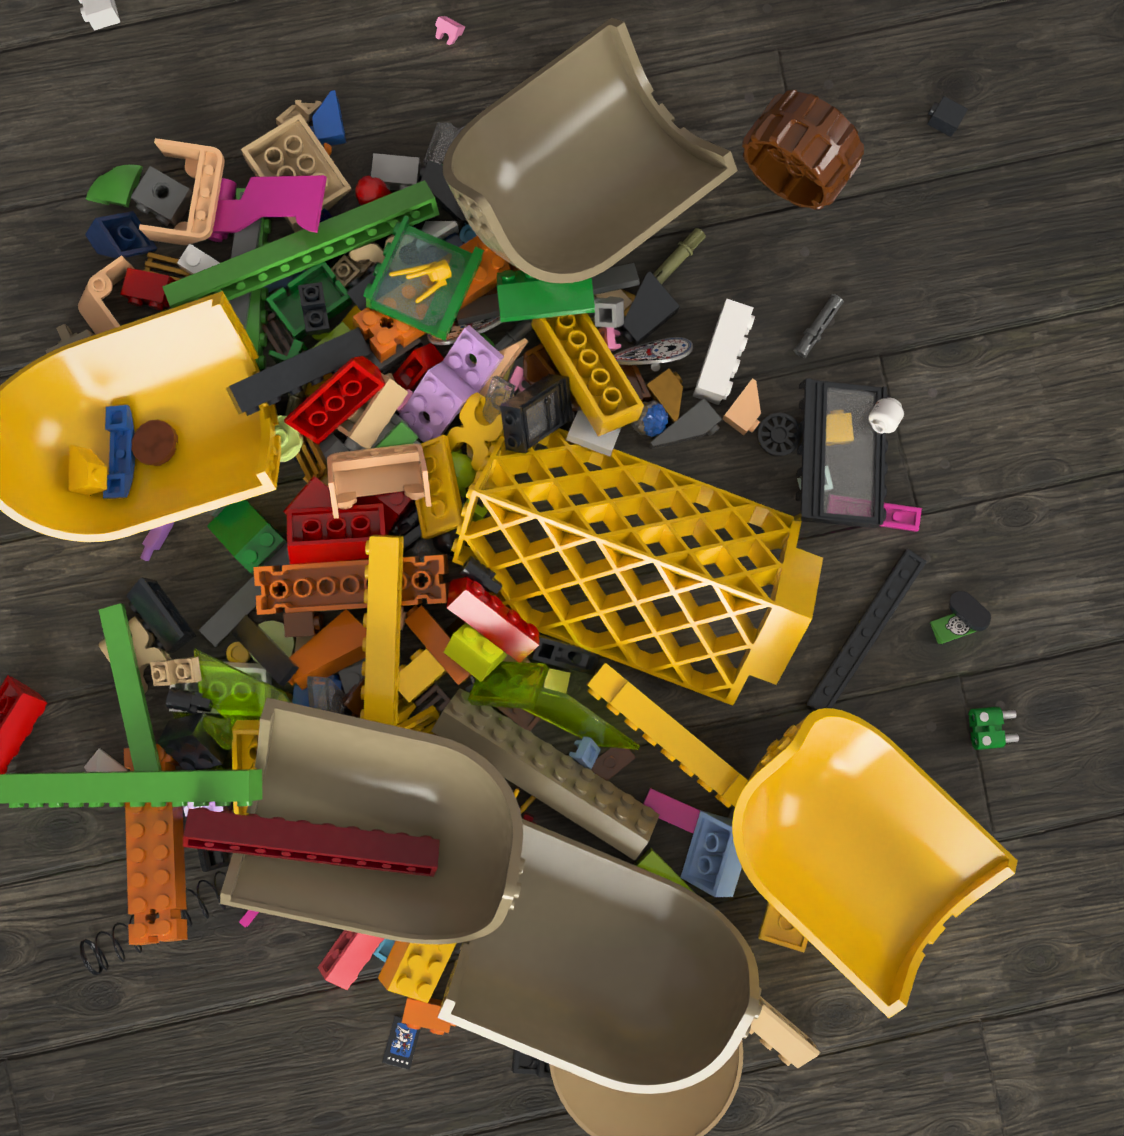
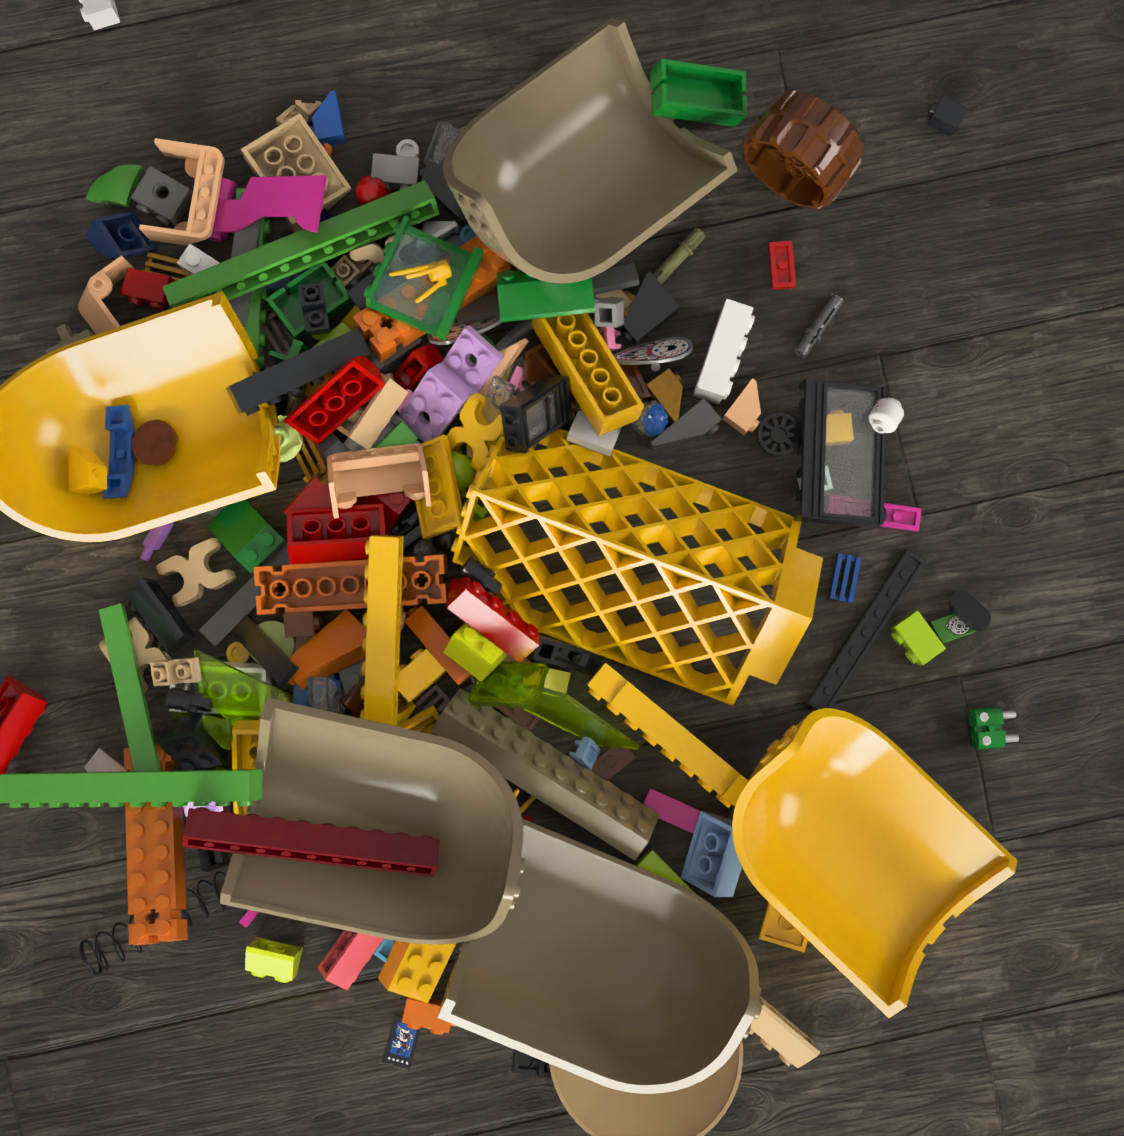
(196, 572): none -> tan piece
(273, 959): none -> neon yellow slope
(407, 148): none -> white tile
(448, 26): bright pink tile -> none
(698, 93): none -> green piece
(781, 265): none -> red plate
(857, 560): none -> blue tile
(916, 638): none -> lime brick

